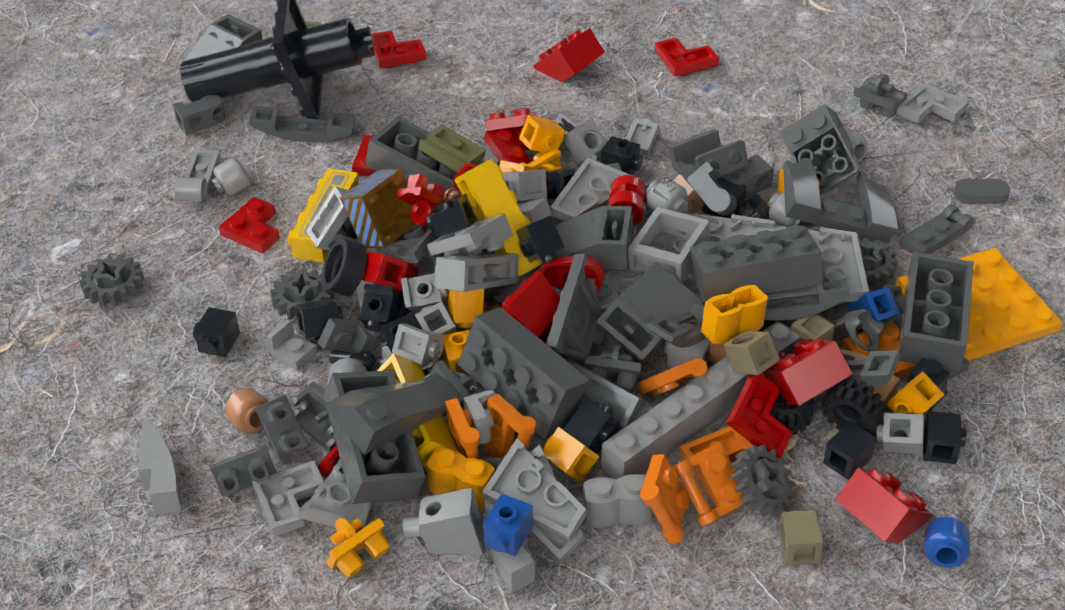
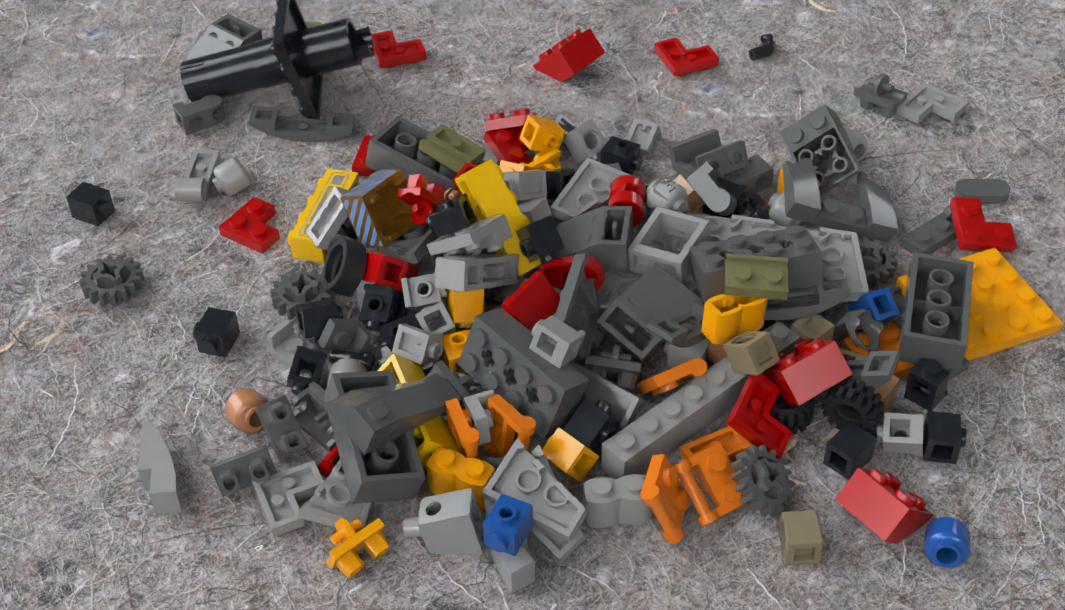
(90, 204): none -> black brick
(305, 361): none -> black brick
(556, 341): none -> light grey brick
(756, 276): none -> olive plate
(765, 49): none -> black arm
(916, 396): light orange brick -> none
(974, 232): none -> red plate

